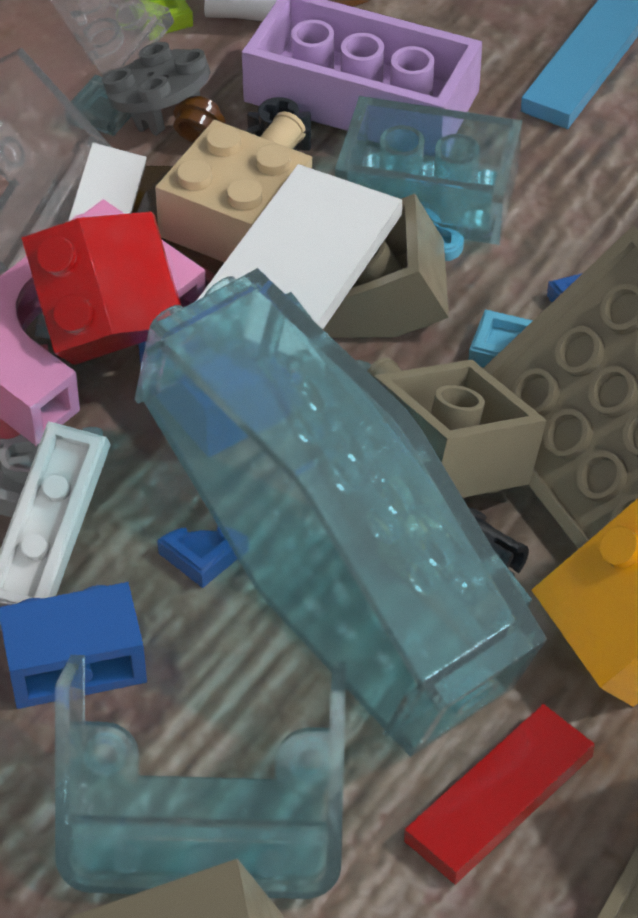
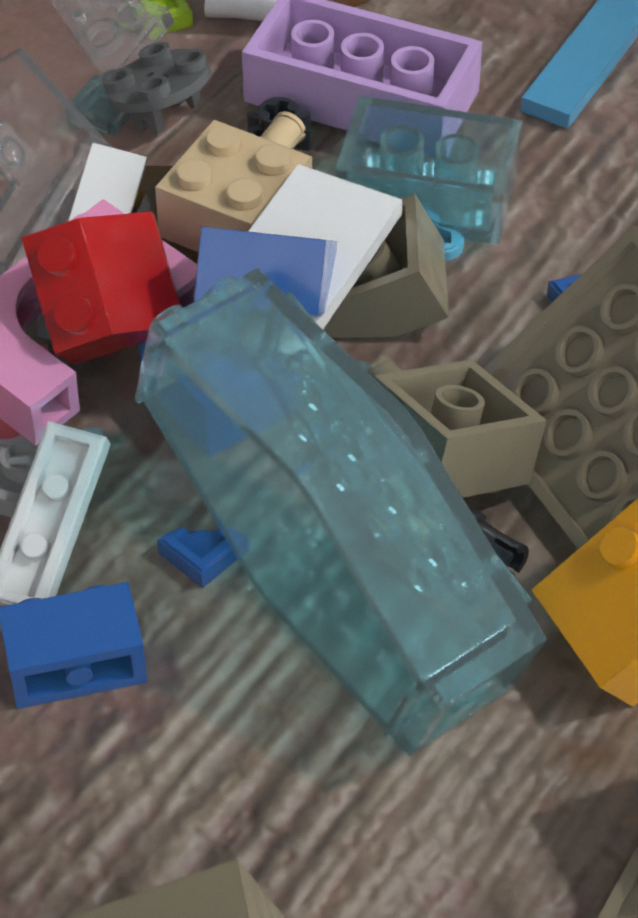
(144, 831): clear light blue windscreen -> none
(194, 116): reddish brown plate -> none
(290, 262): none -> slope
(494, 334): medium azure tile -> none
(498, 793): red tile -> none

